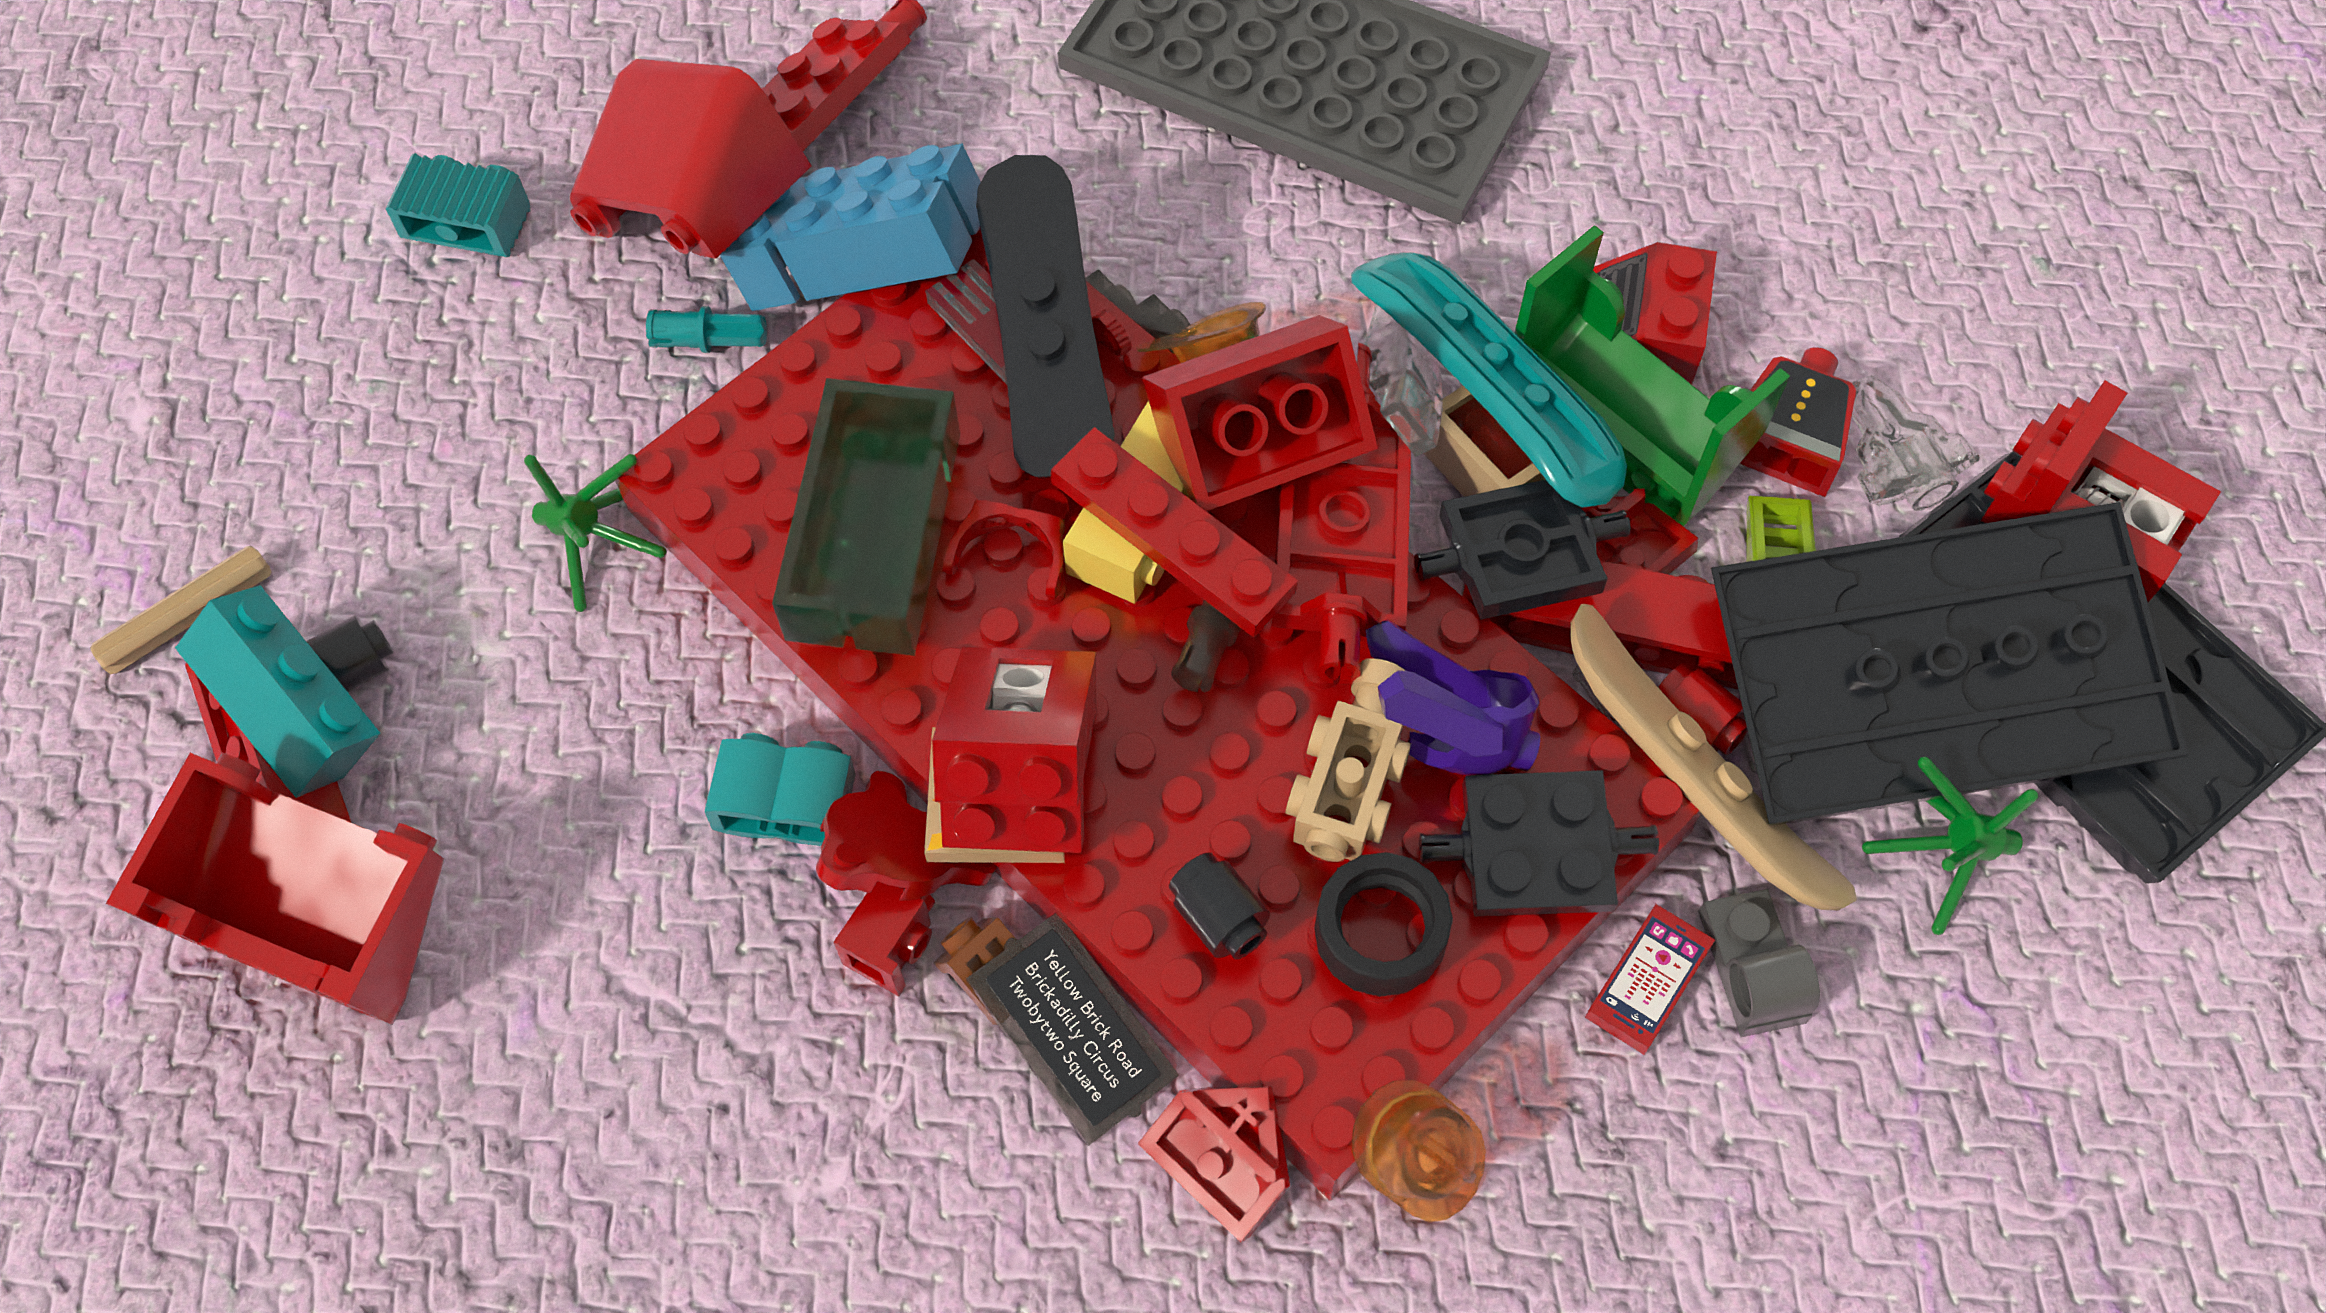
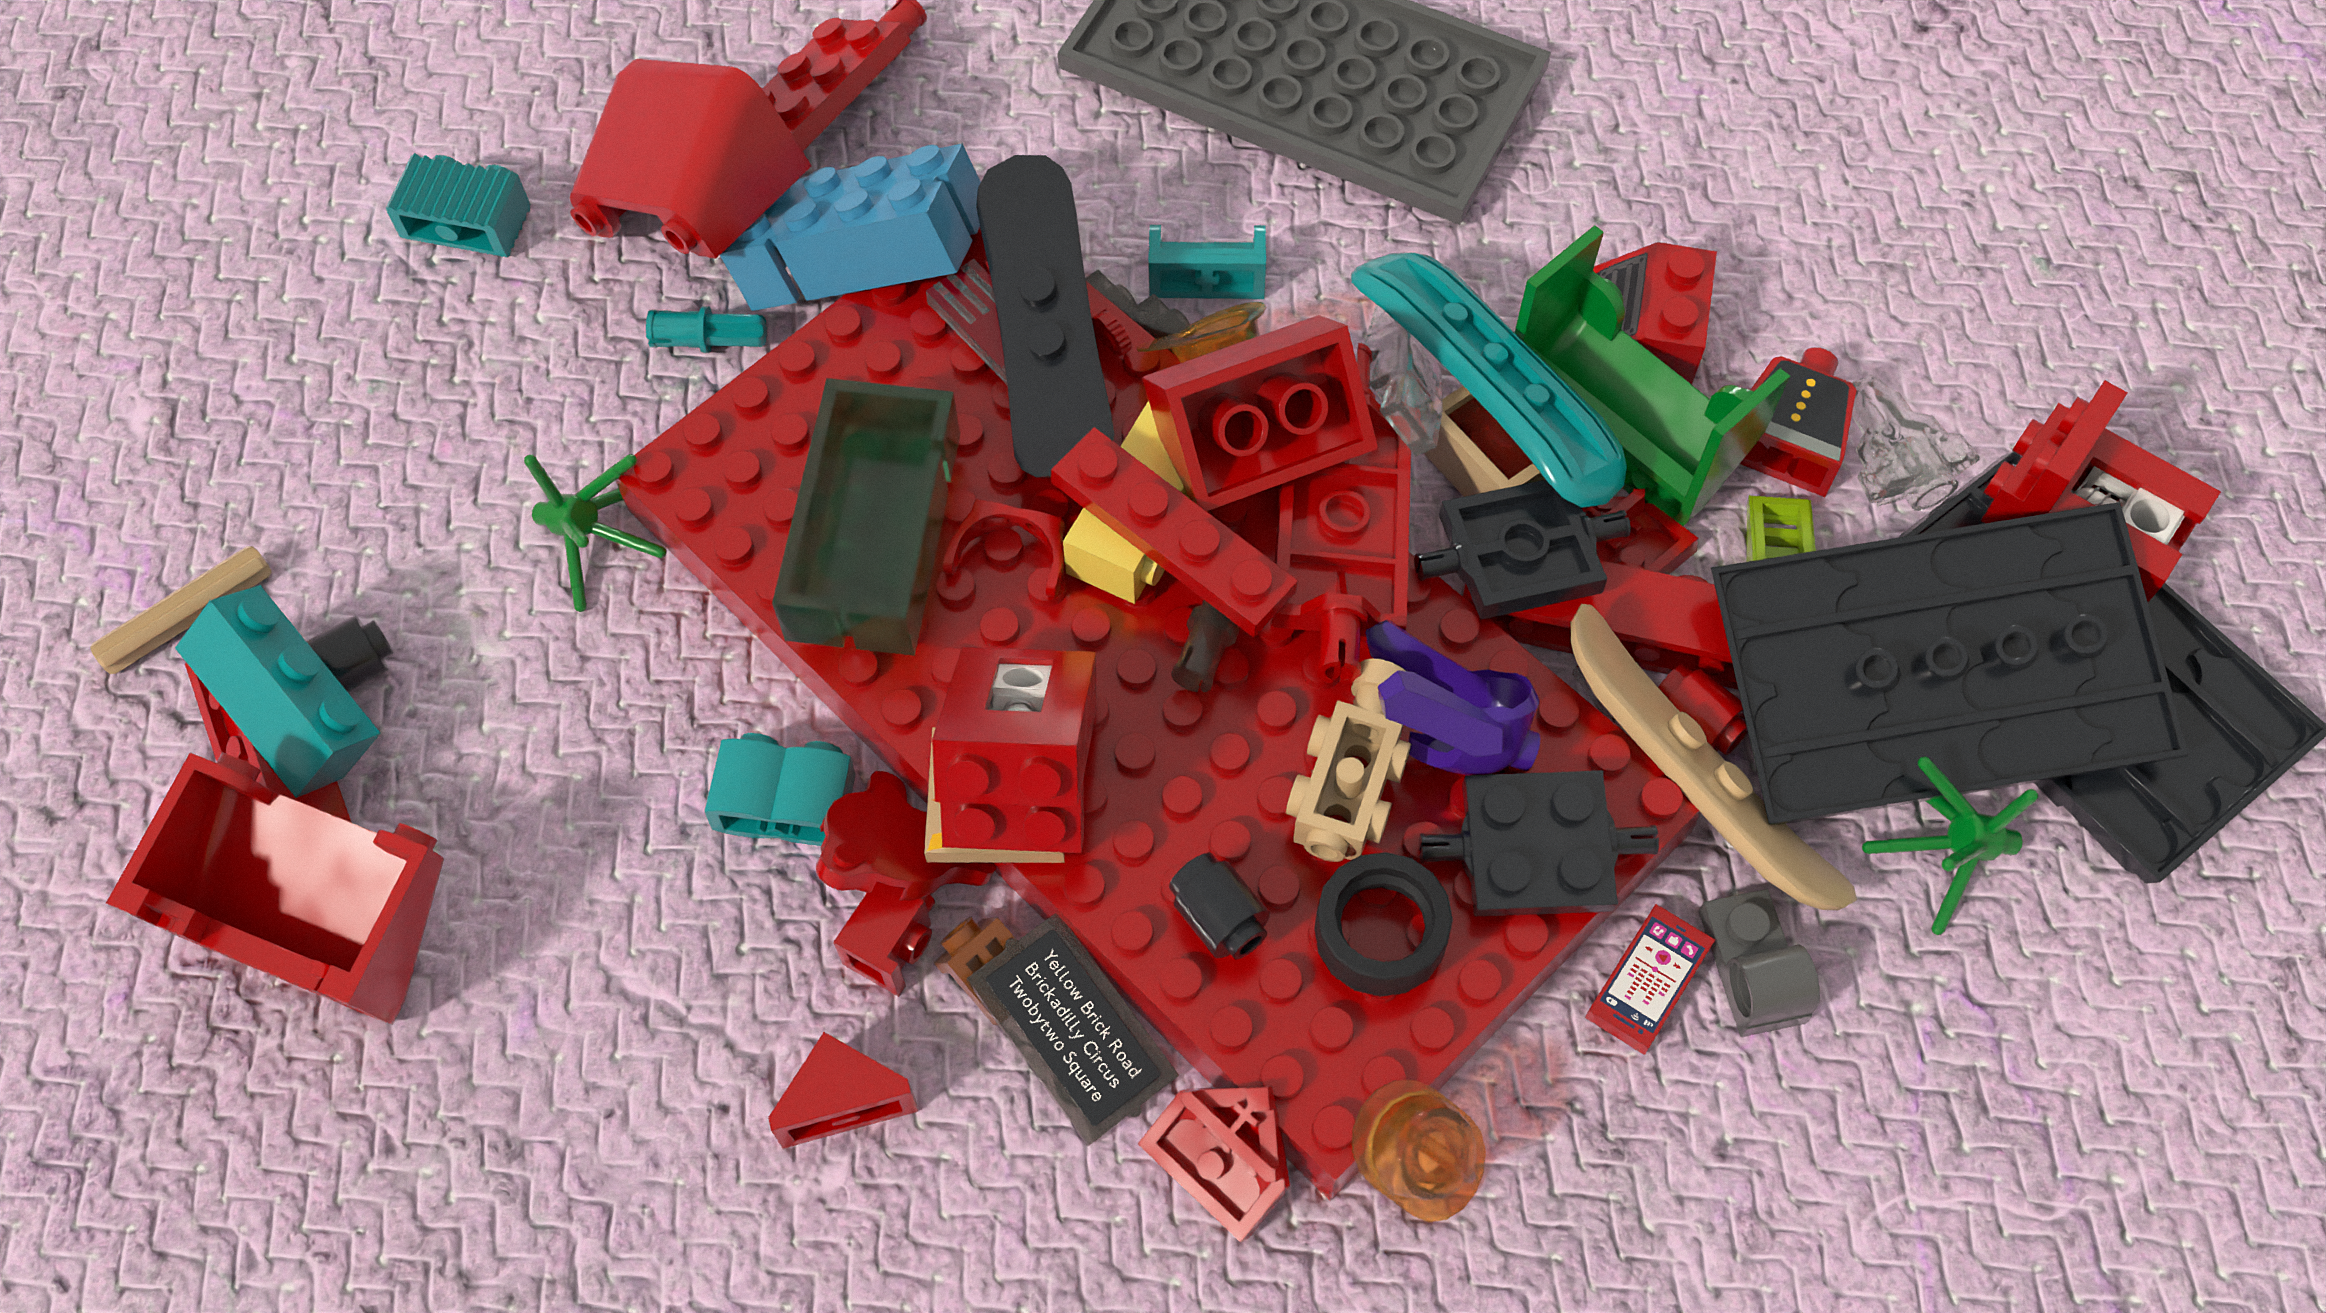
(838, 1093): none -> red slope
(1207, 268): none -> teal hinge

